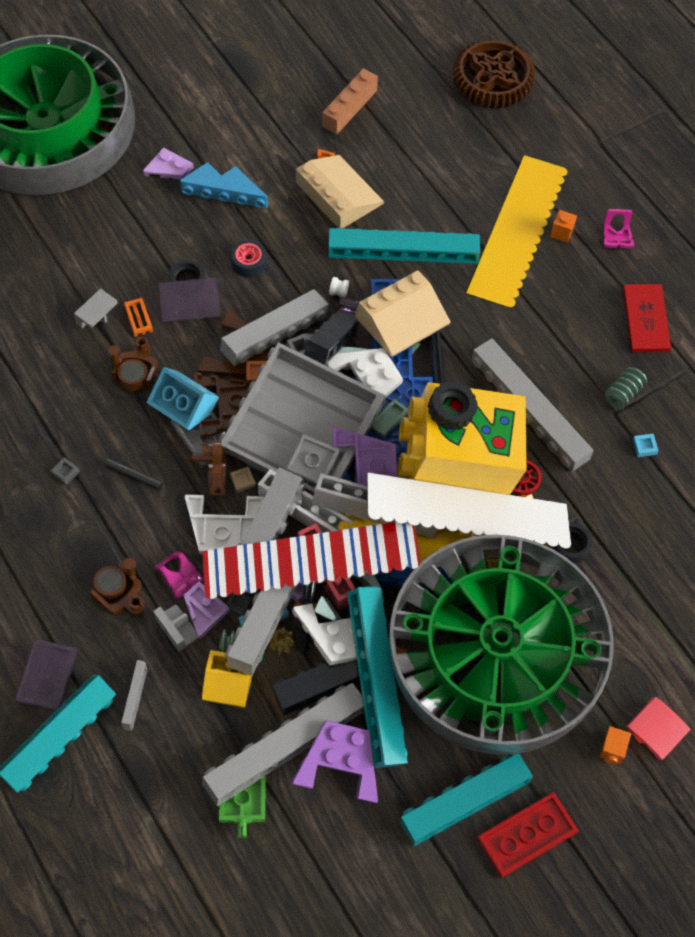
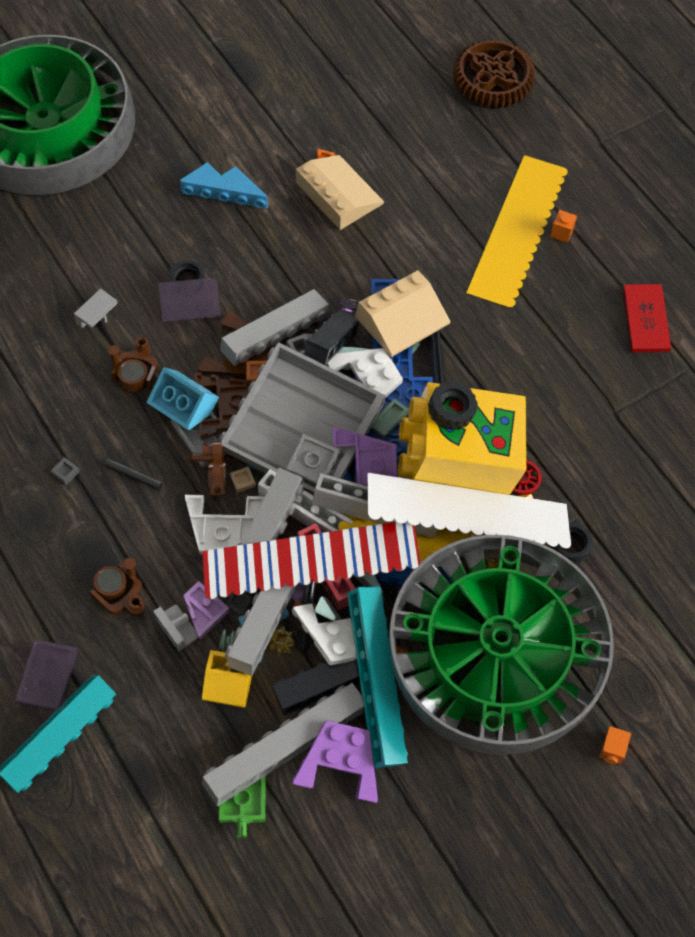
(134, 695): light grey tile -> none
(143, 329): orange tile -> none
(168, 165): lavender wing -> none
(183, 579): dark pink piece -> none
(245, 250): wheel -> none
(338, 287): white wheel -> none
(349, 101): nougat brick -> none
(404, 246): teal brick -> none
(465, 799): teal brick -> none
(527, 834): red tile -> none
(540, 413): light grey brick -> none
(622, 238): dark pink piece -> none
(625, 388): sand green piece -> none
(645, 445): medium azure tile -> none
(658, 728): coral slope -> none

